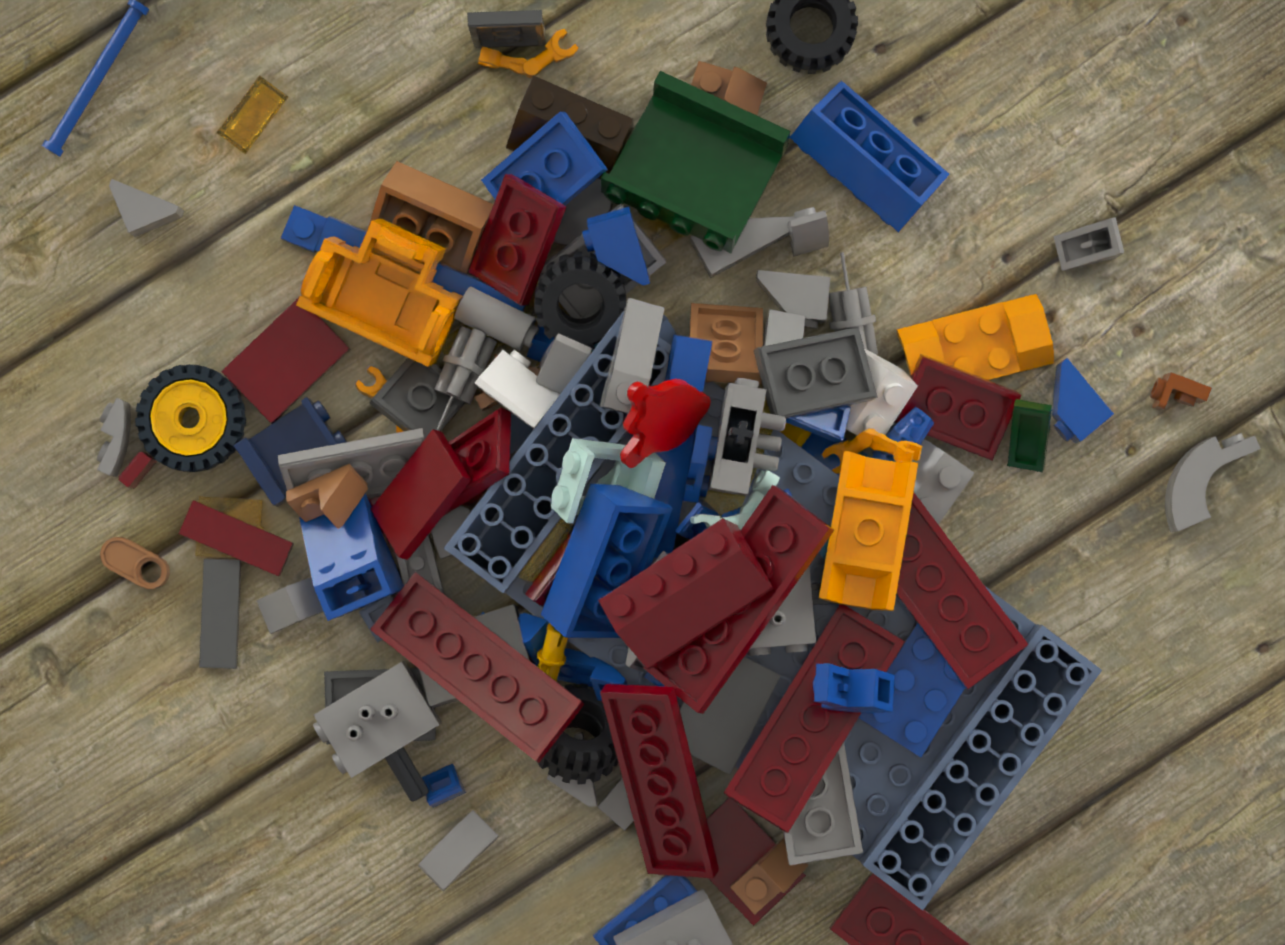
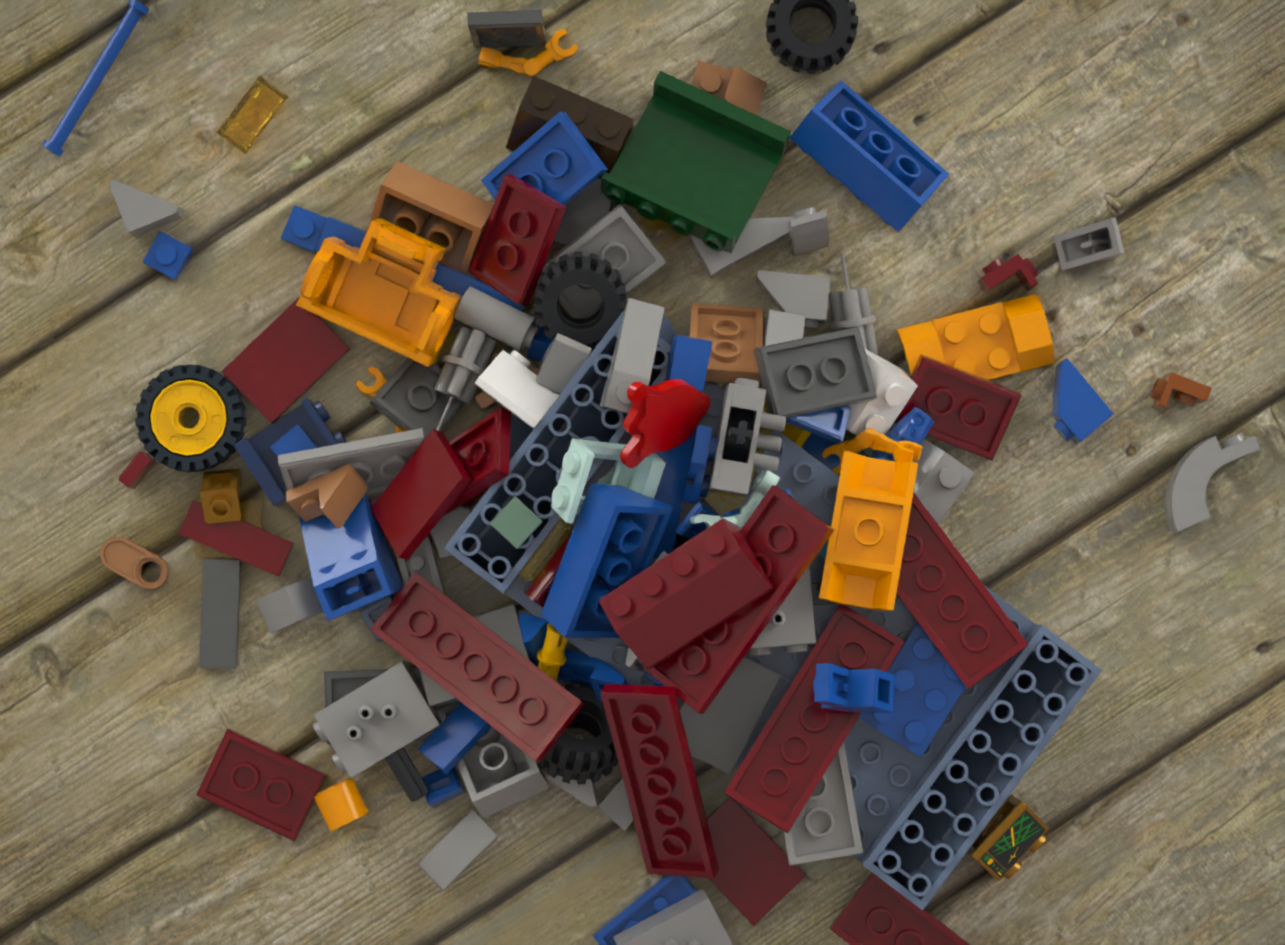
(116, 424): light grey slope -> none
(167, 255): none -> blue plate
(221, 496): none -> pearl gold bracket
(261, 784): none -> dark red tile
(293, 441): none -> blue tile
(341, 804): none -> light orange piece
(454, 738): none -> blue tile
(497, 771): none -> light grey slope
(516, 522): none -> sand green tile
(617, 244): blue slope -> none
(767, 878): medium nougat slope -> none
(999, 271): none -> dark red bracket
(1008, 838): none -> slope
(1029, 435): dark green tile -> none

